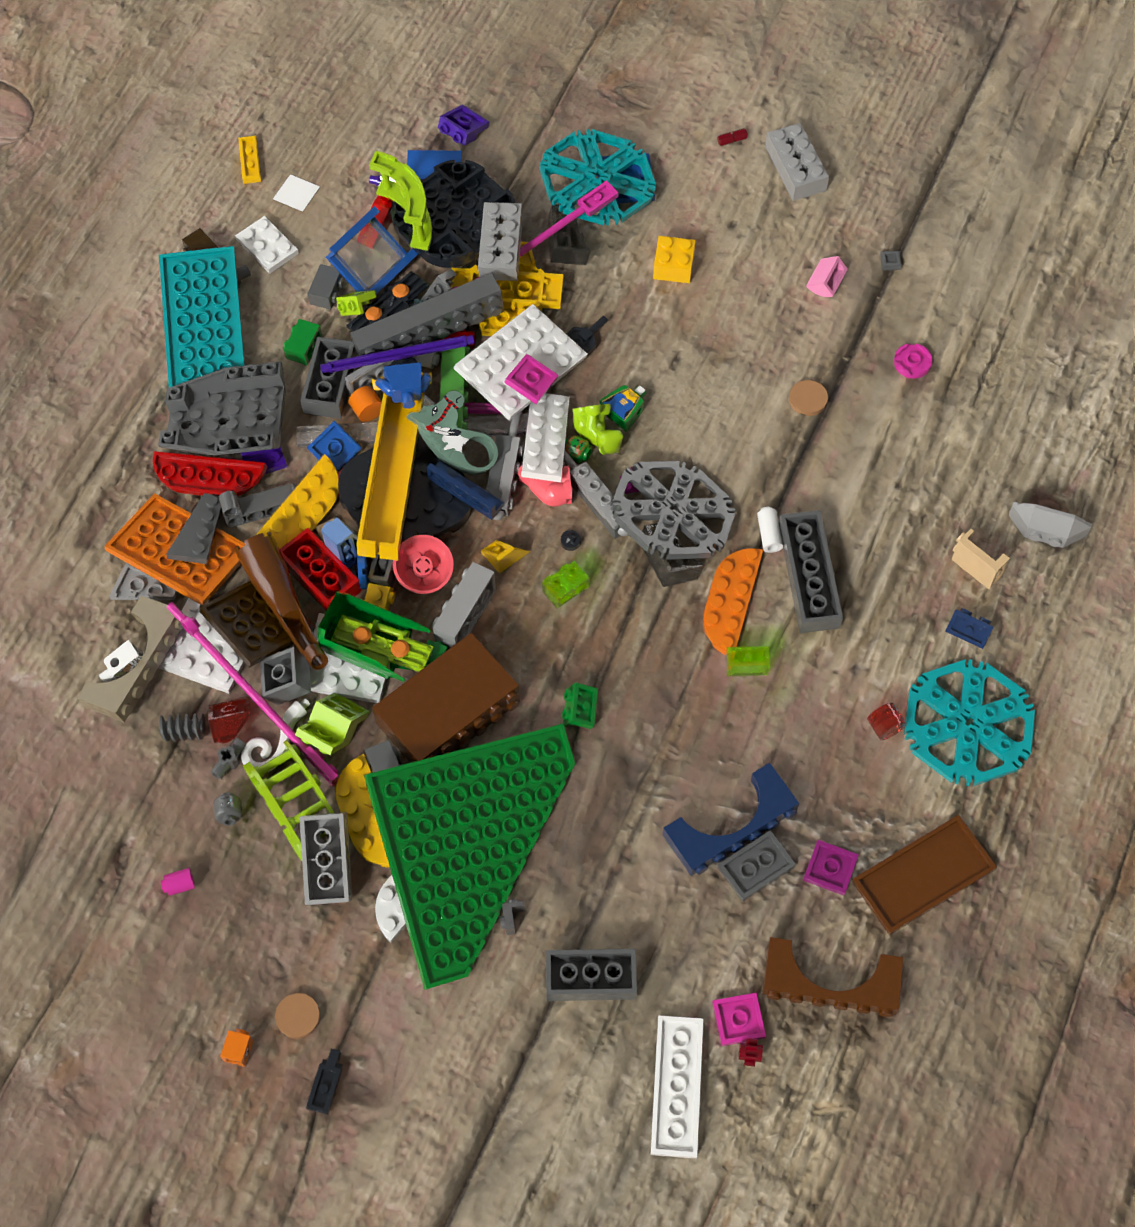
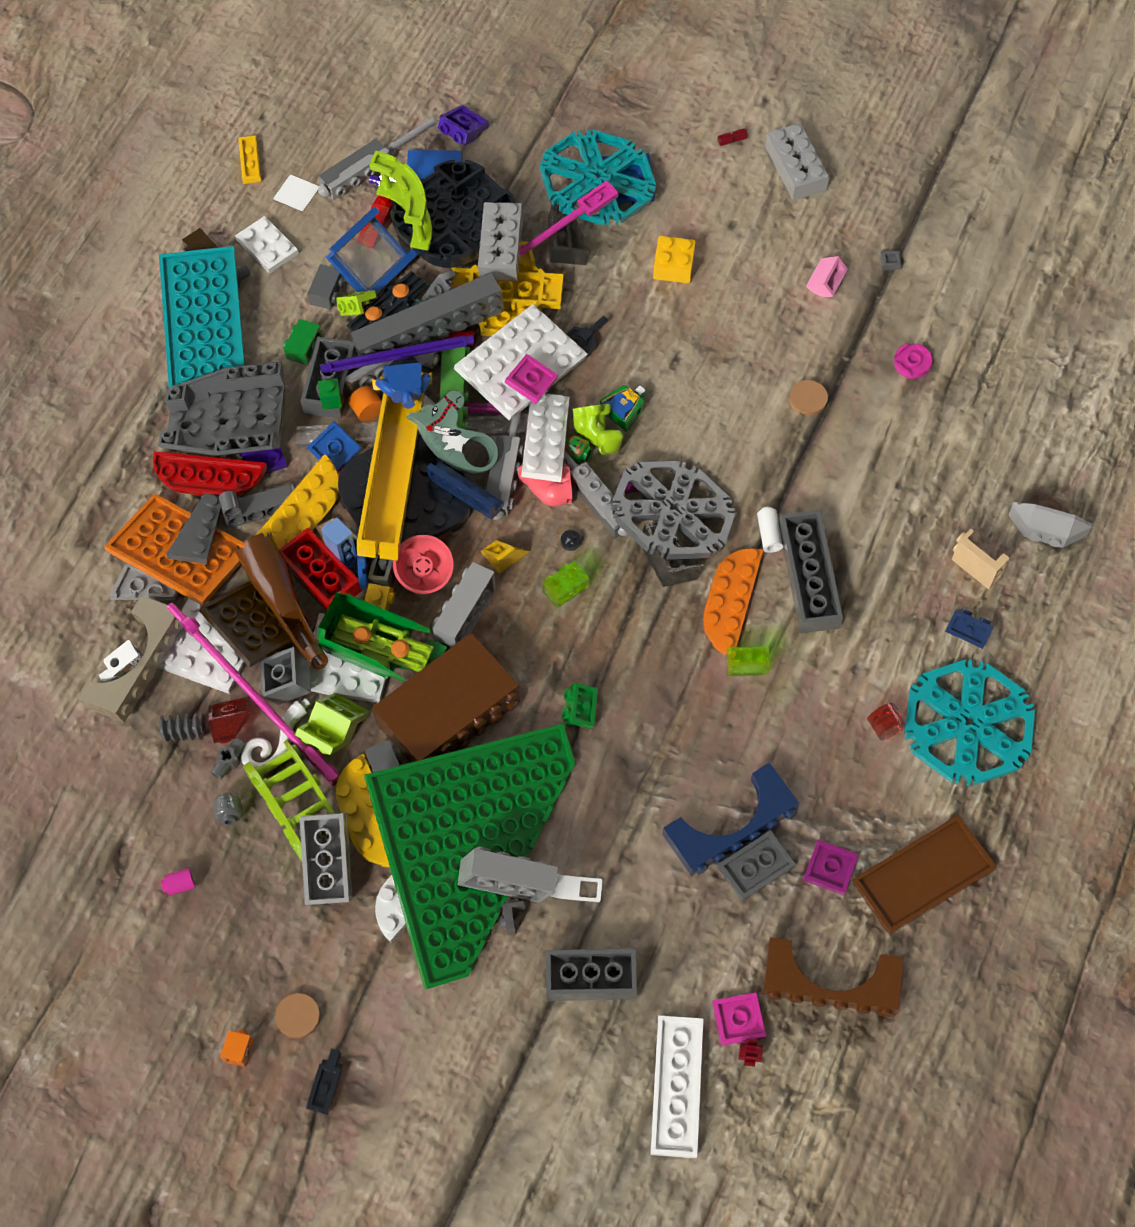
(329, 394): none -> green brick
(356, 167): none -> piece
(507, 875): none -> light grey brick
(569, 888): none -> white piece

